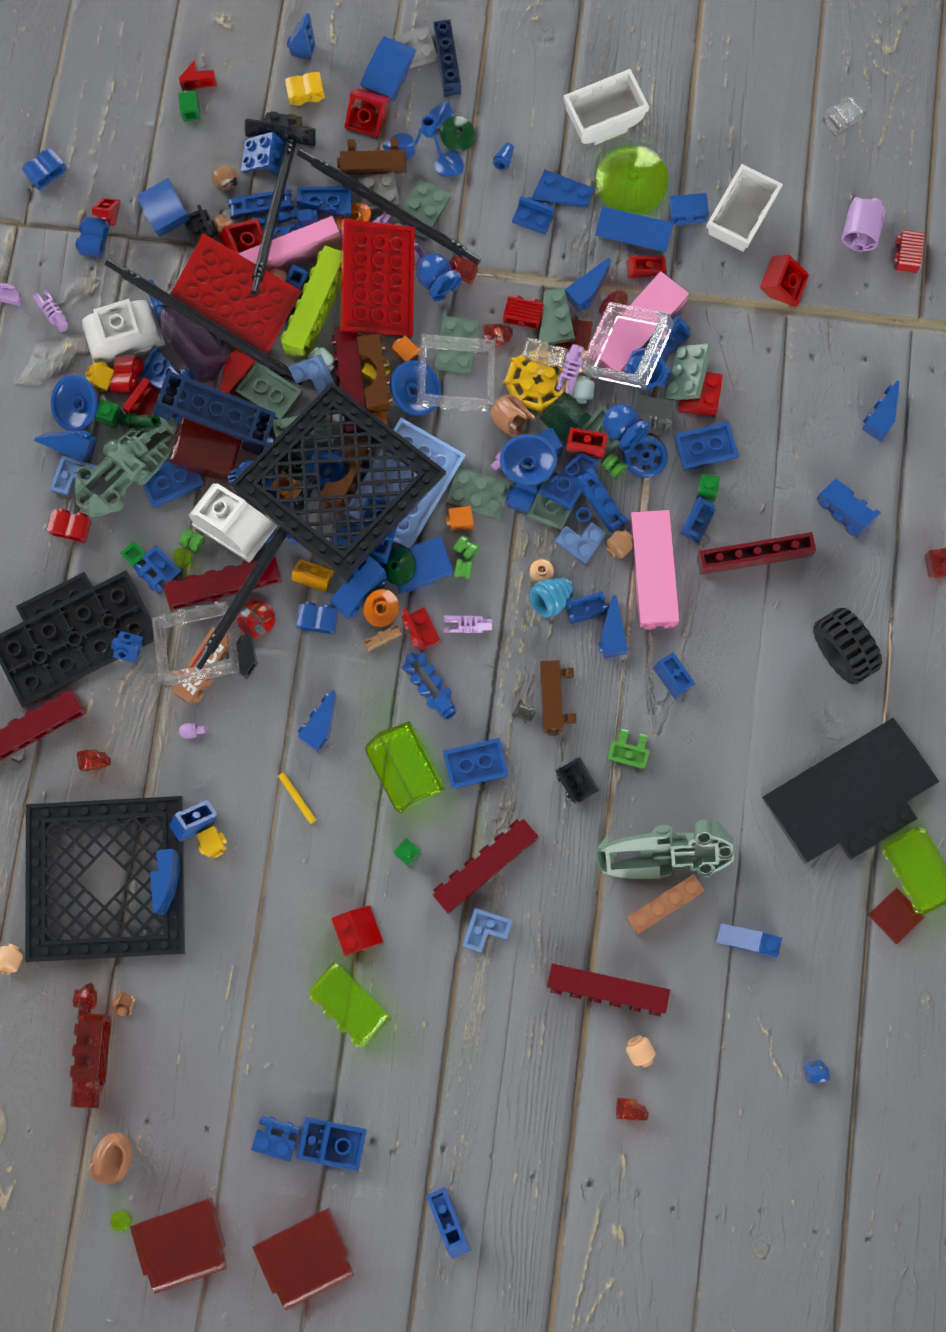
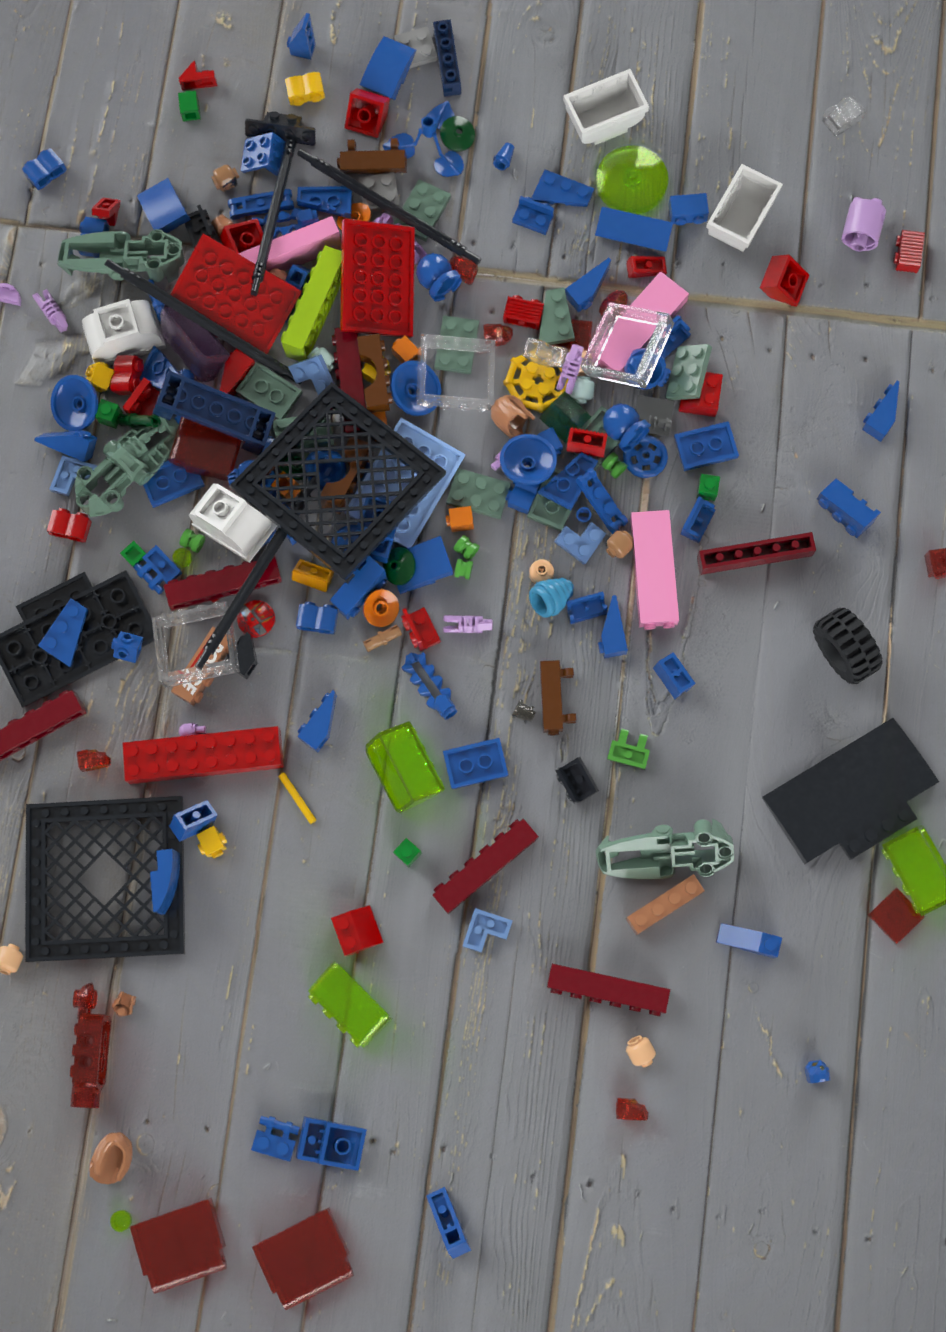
(64, 633): none -> blue wing
(124, 252): none -> sand green piece
(203, 755): none -> red brick

